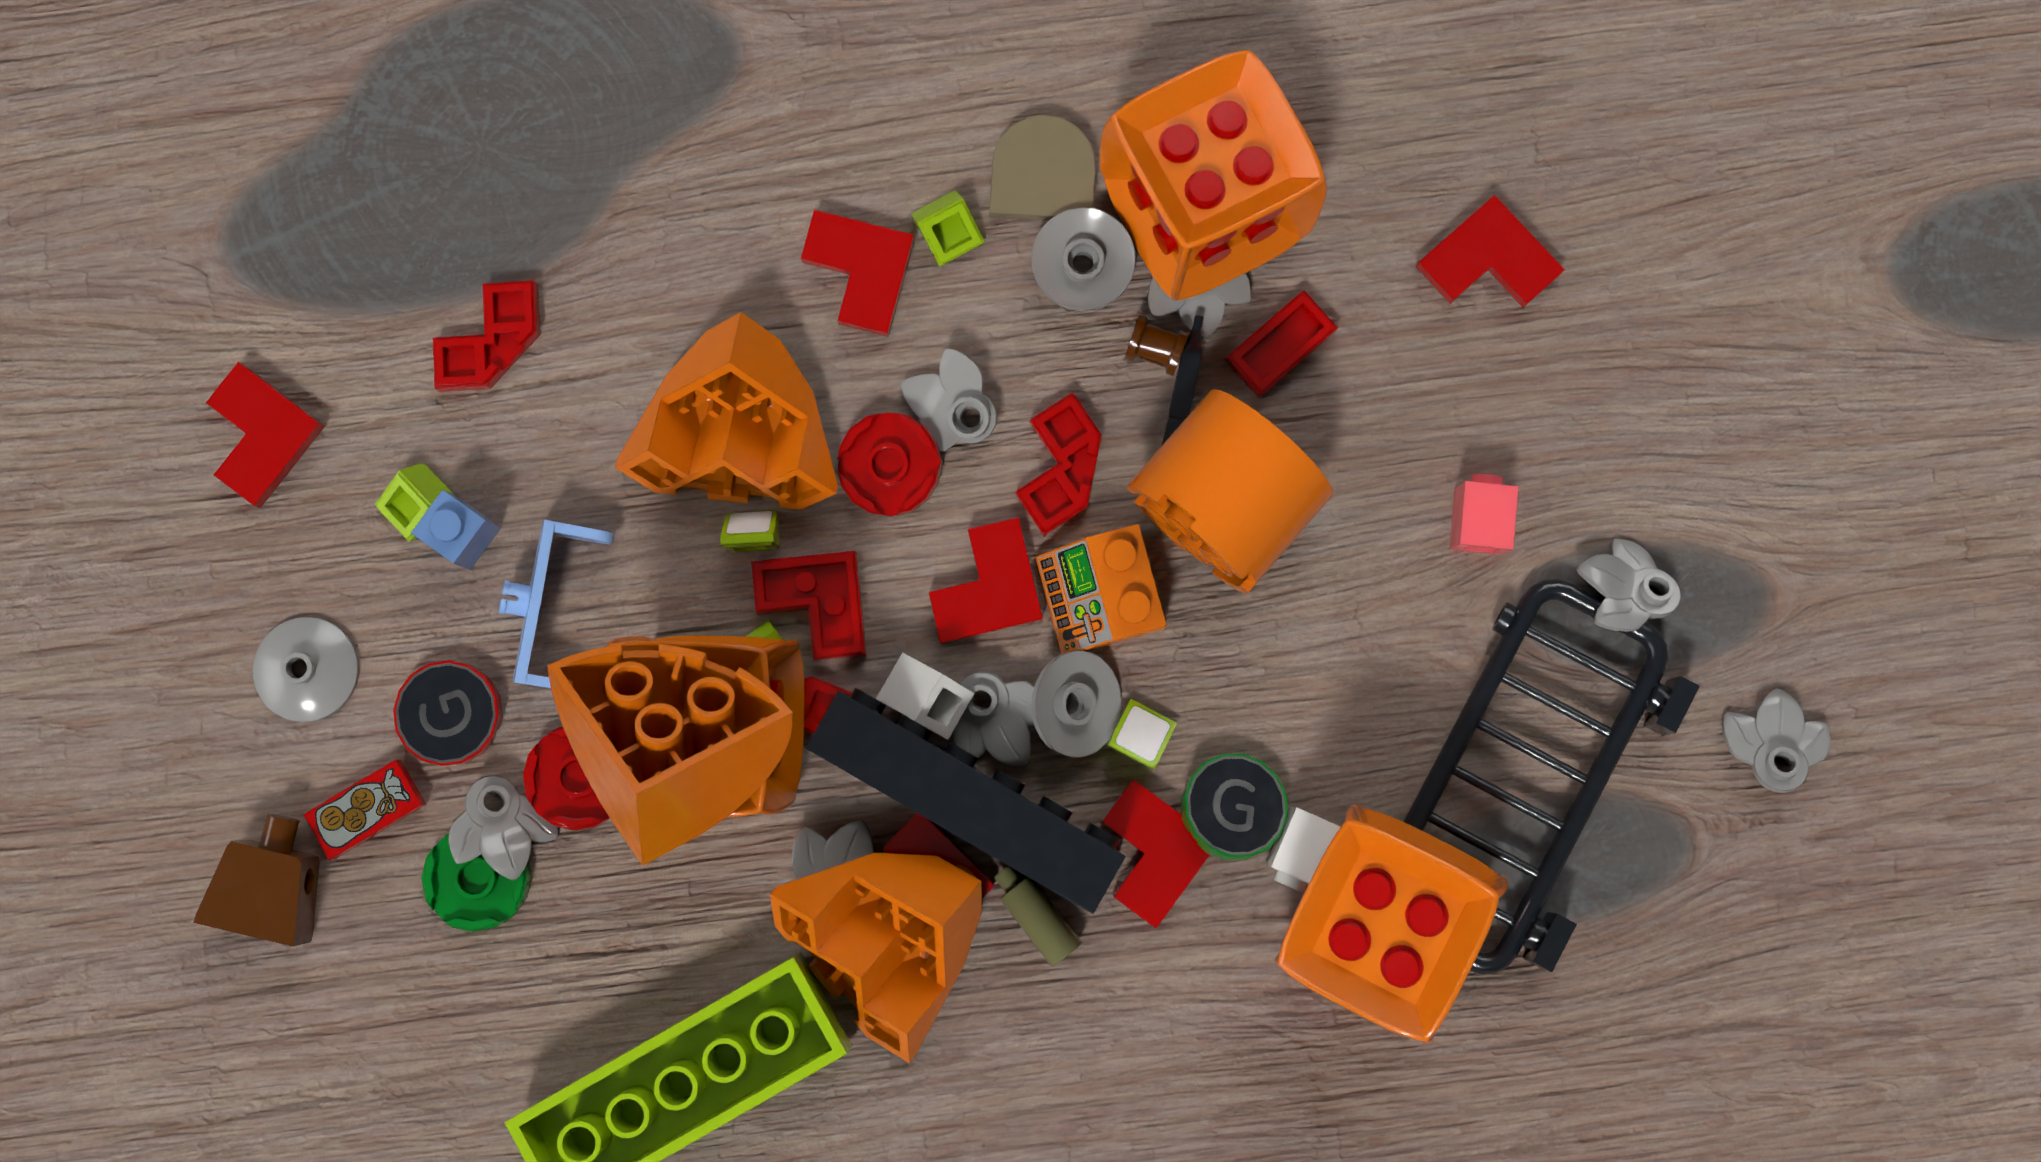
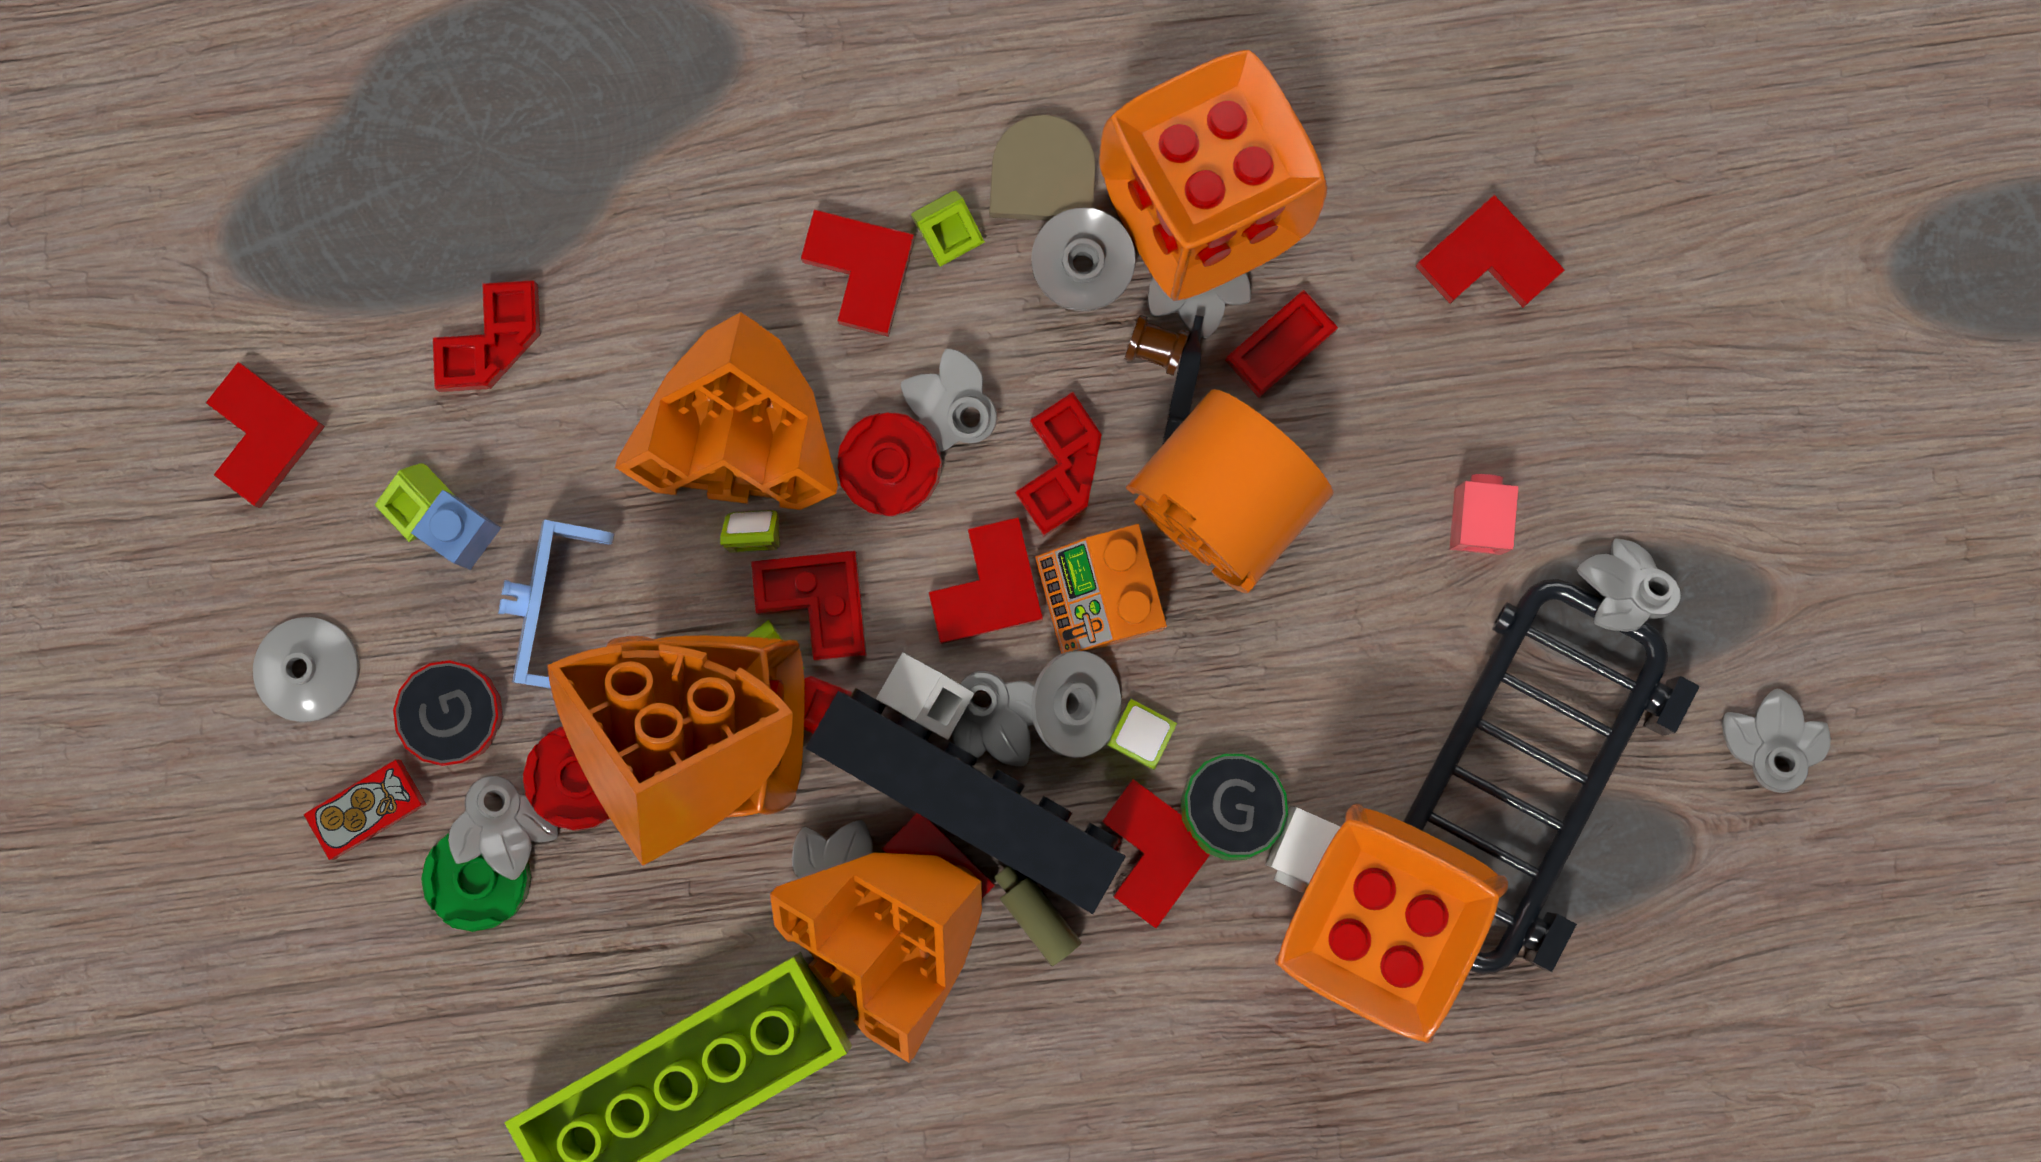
(264, 887): reddish brown torso -> none

